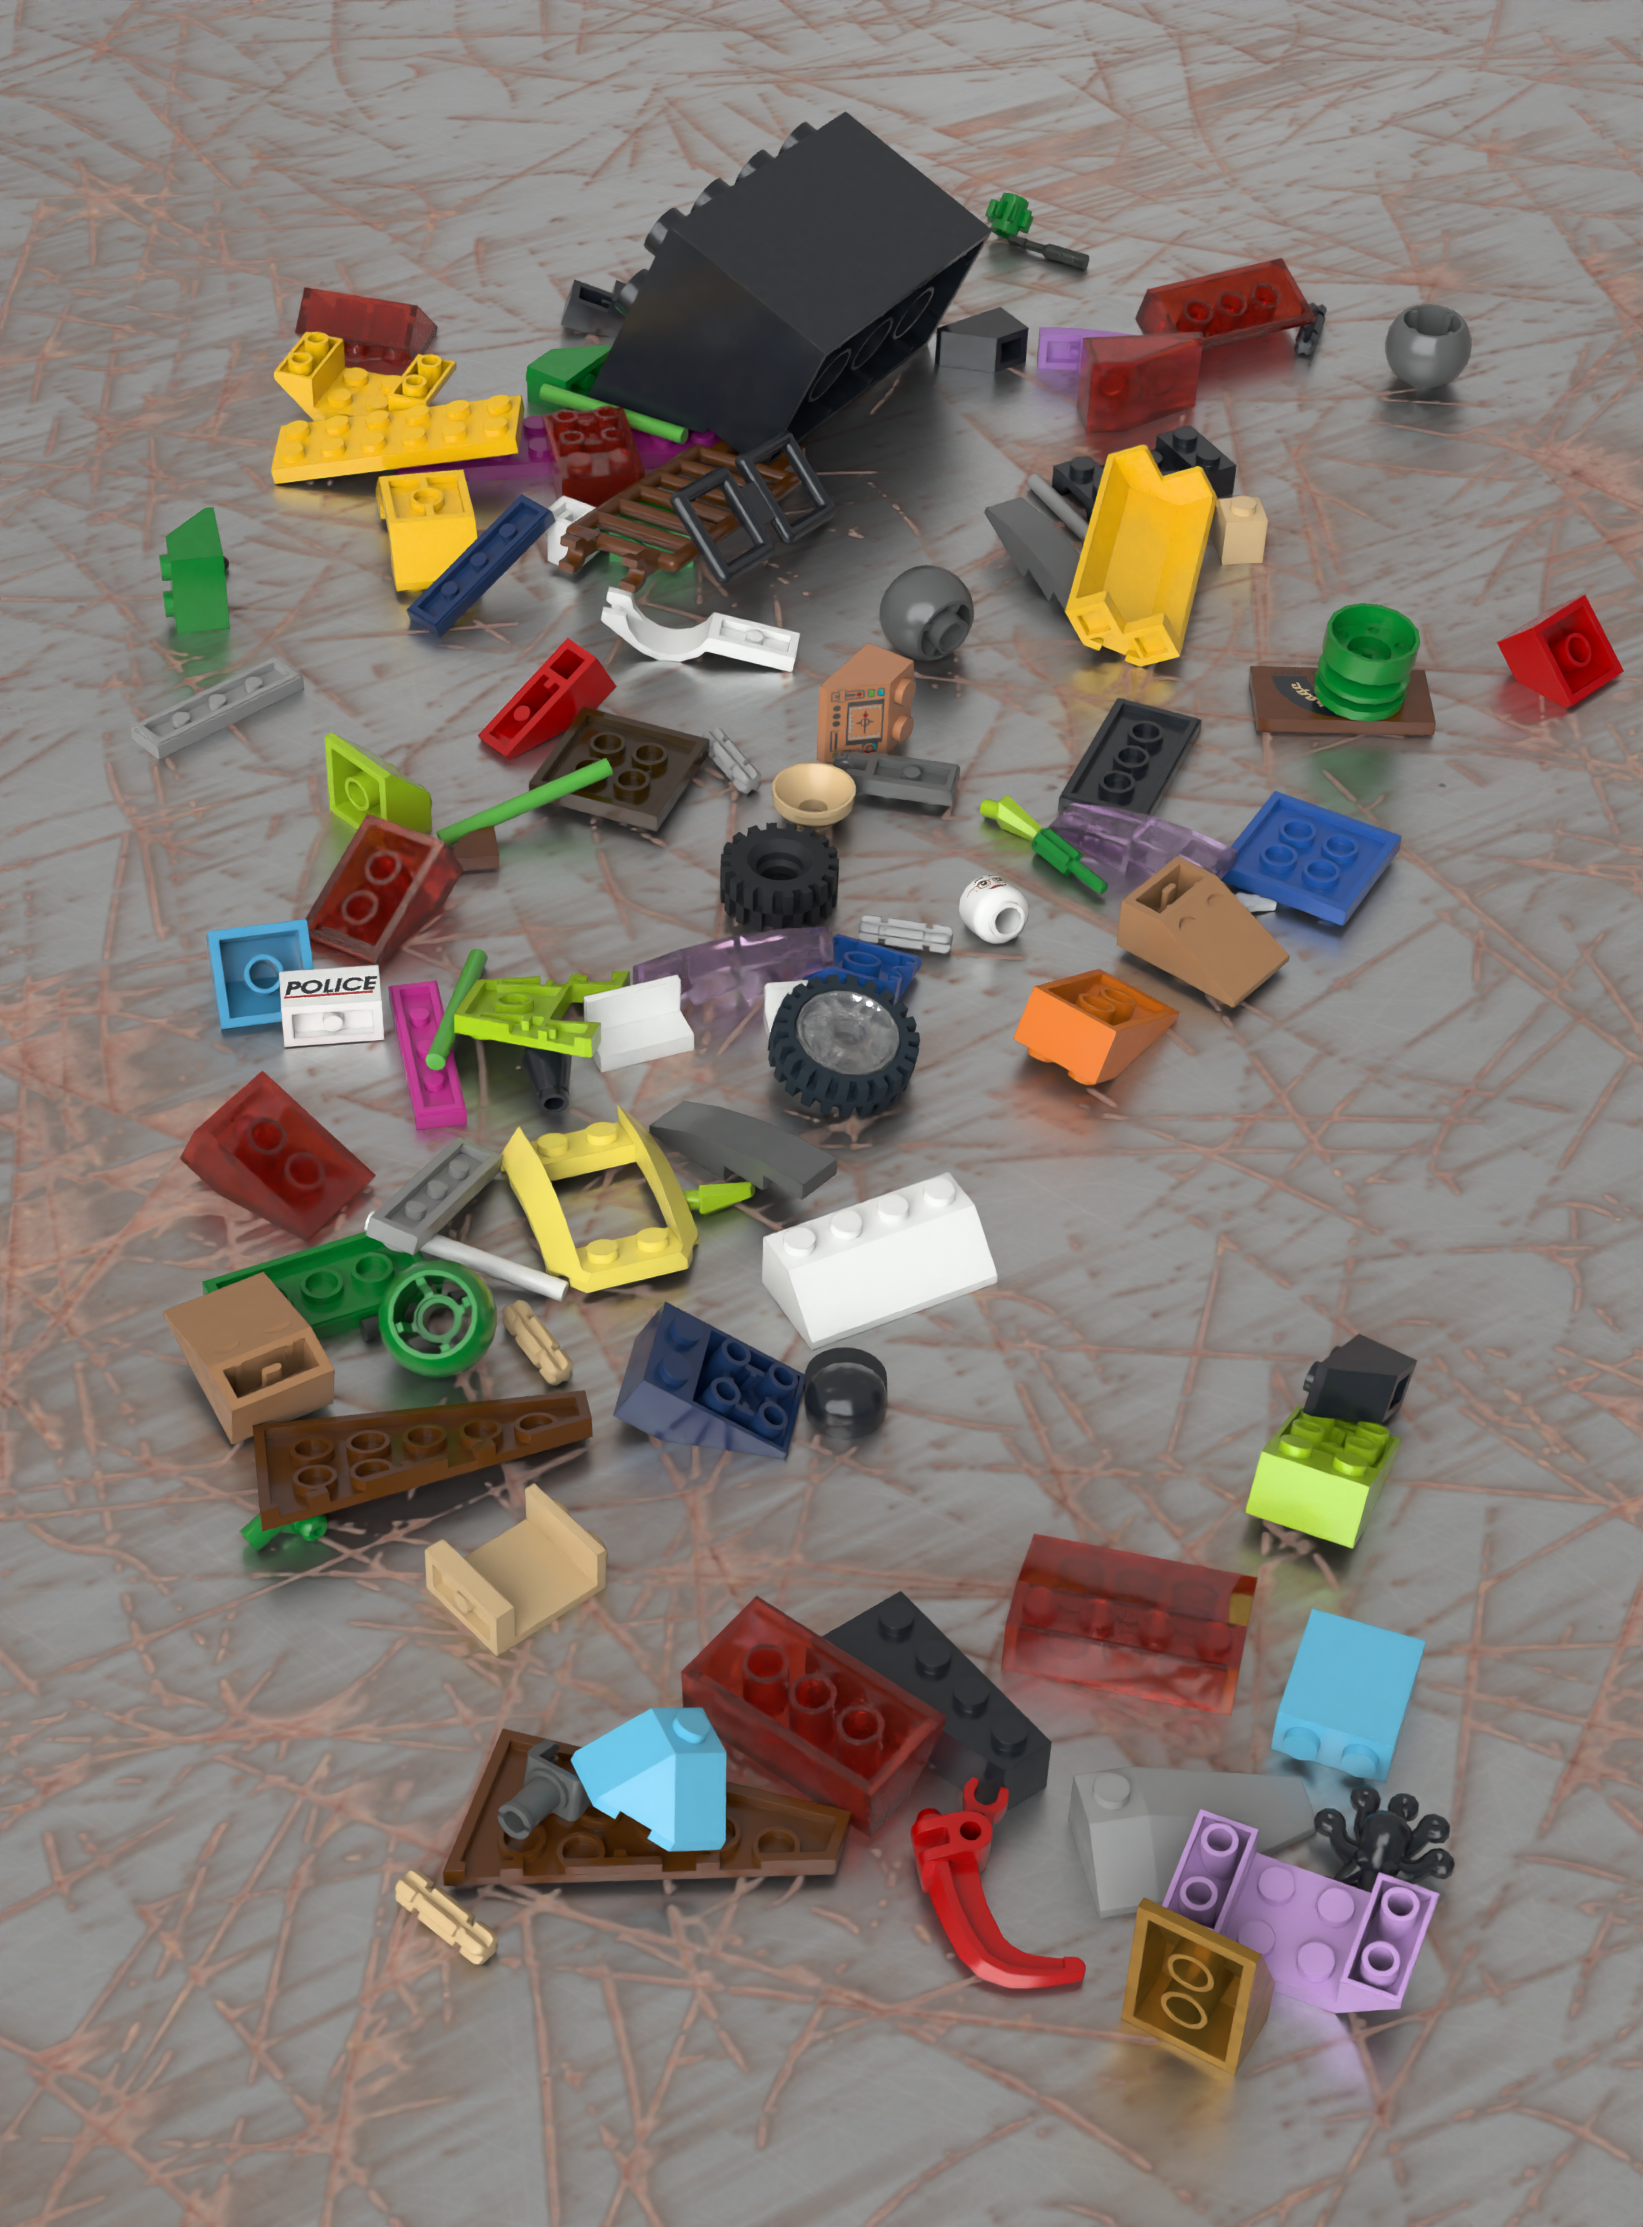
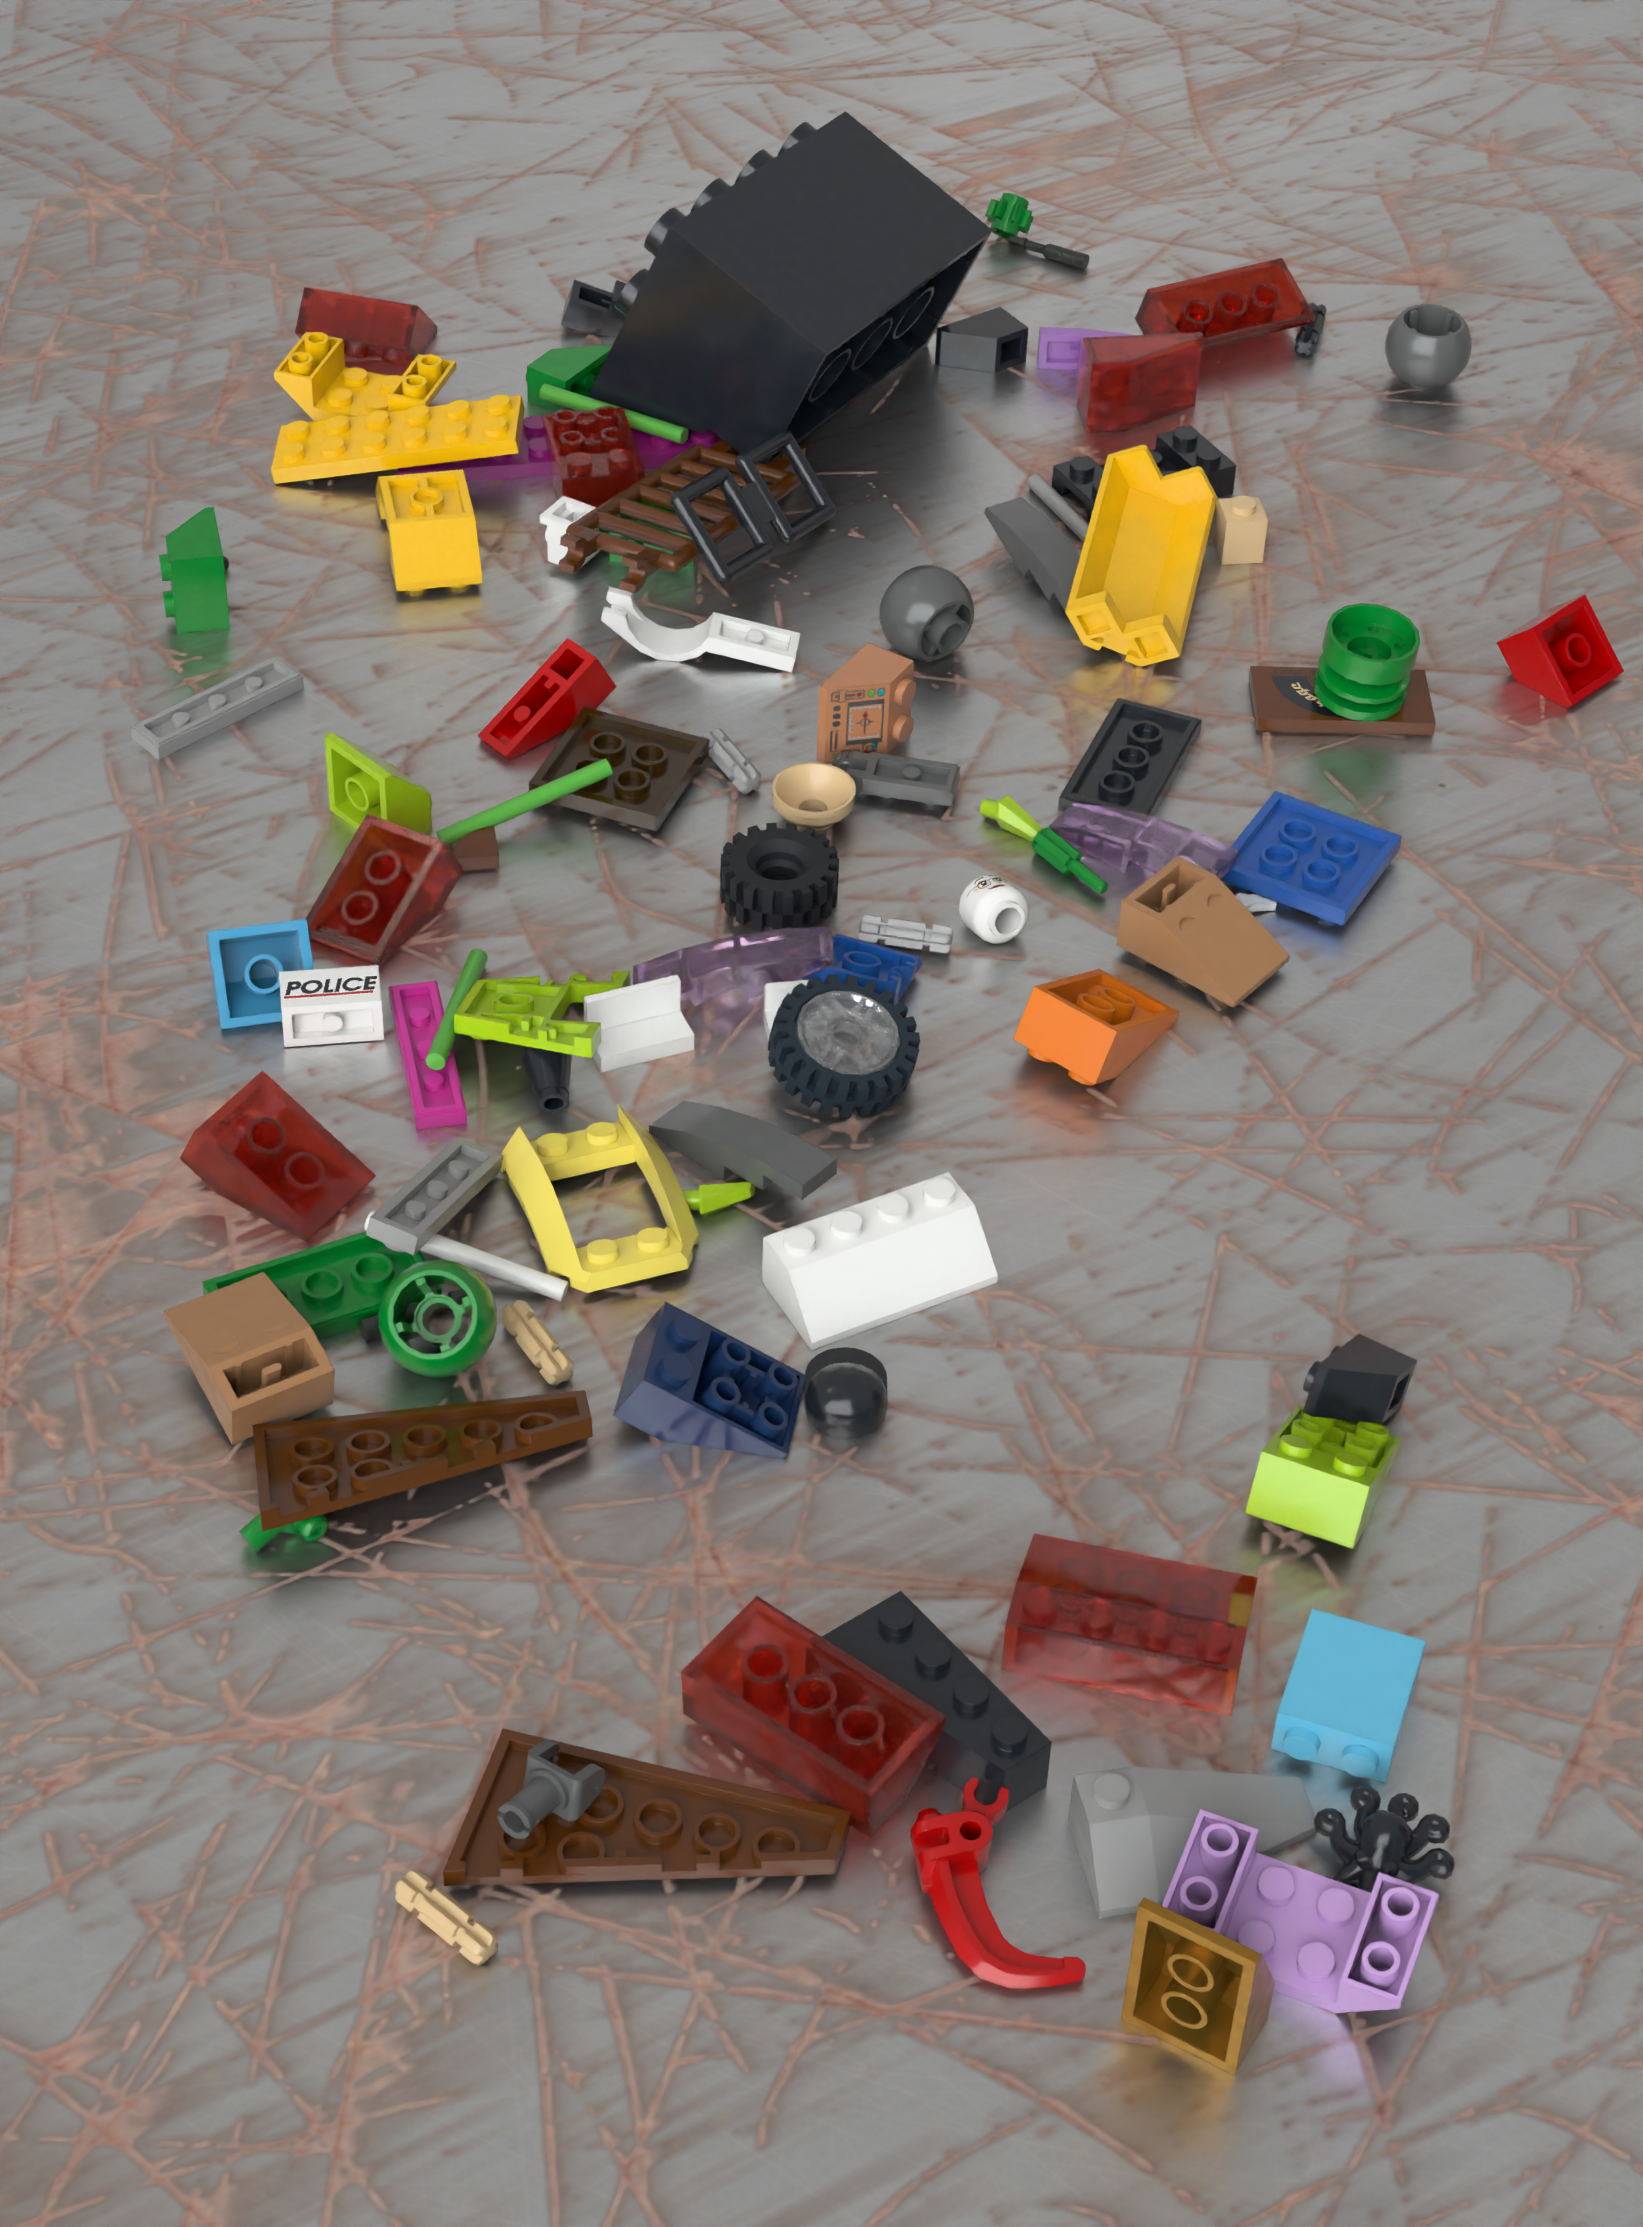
(481, 565): dark blue tile -> none
(521, 1575): tan panel -> none
(663, 1773): medium azure slope -> none

